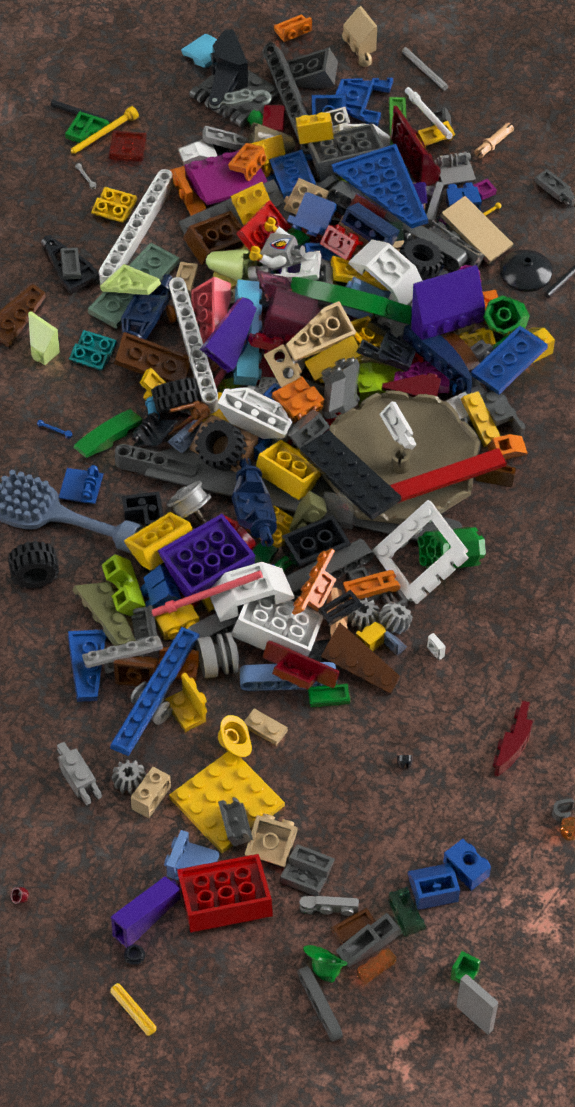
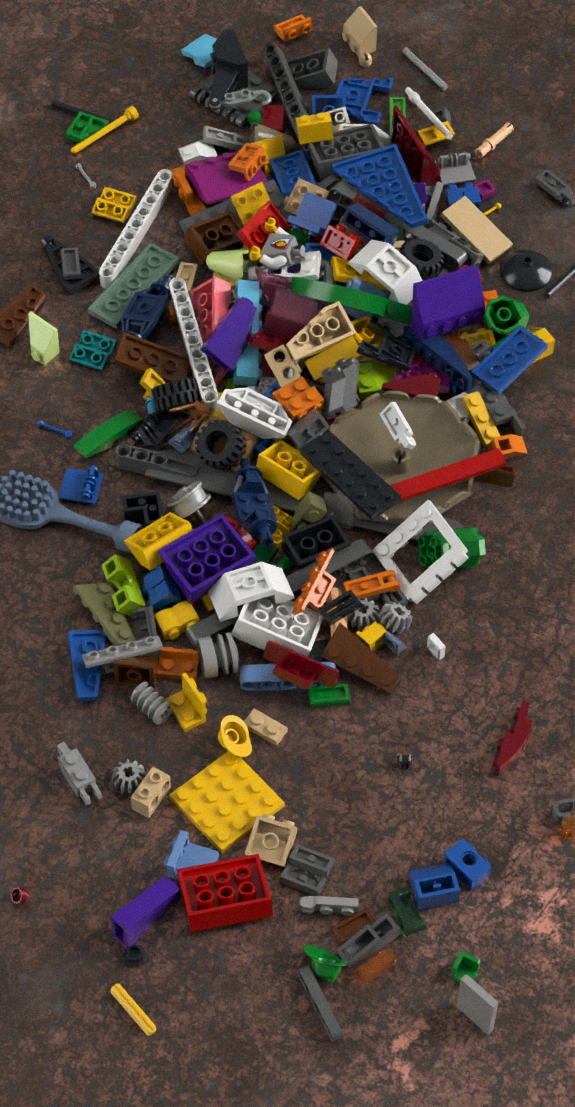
(33, 564): black tyre -> none
(127, 146): clear red plate -> none
(130, 281): yellowish green wing -> none
(154, 691): blue tile -> none
(172, 606): coral bar -> none
(235, 822): dark grey hinge -> none

